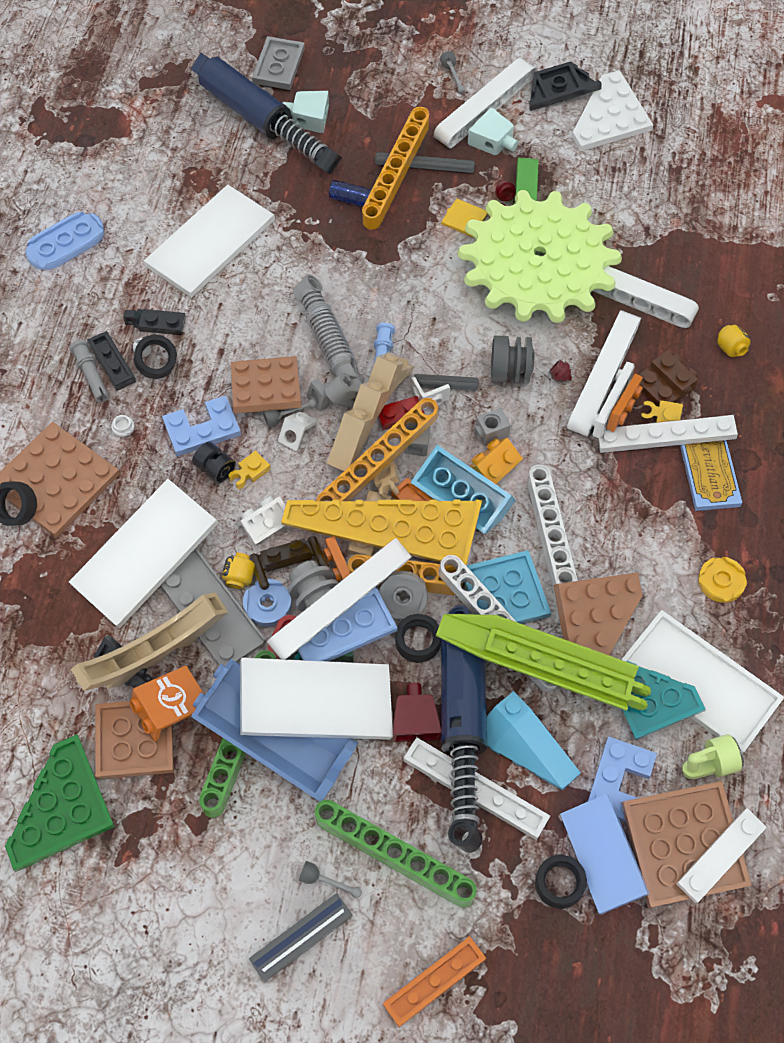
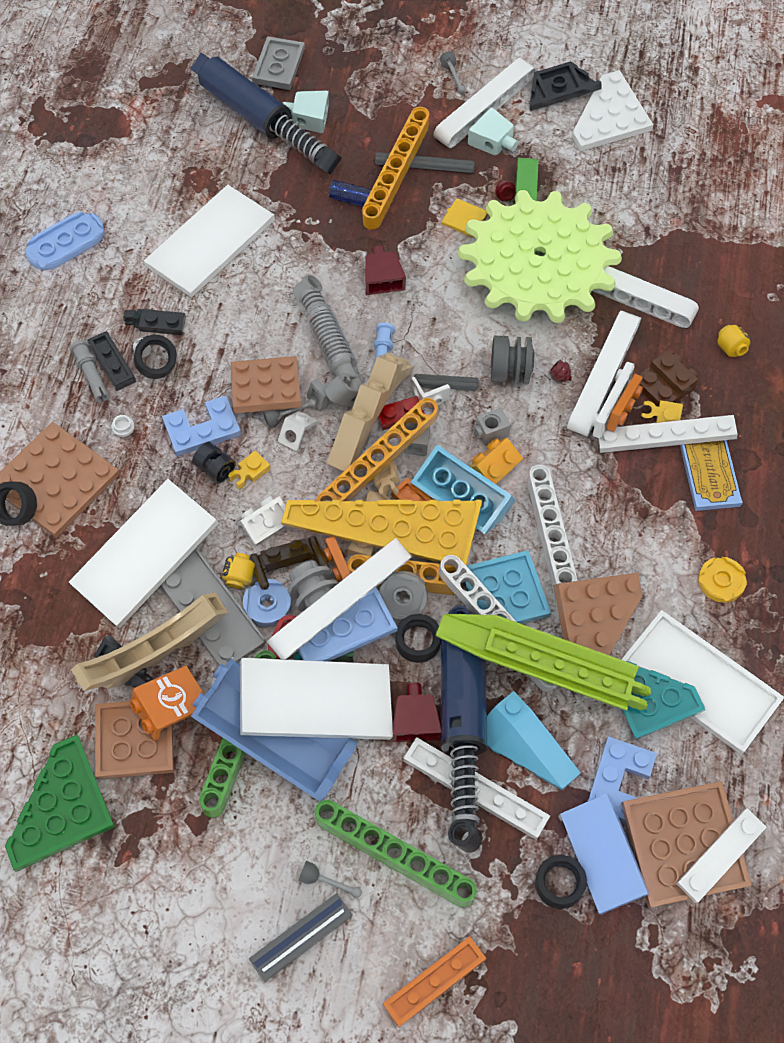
(383, 272): none -> dark red torso
(720, 757): yellowish green piece -> none

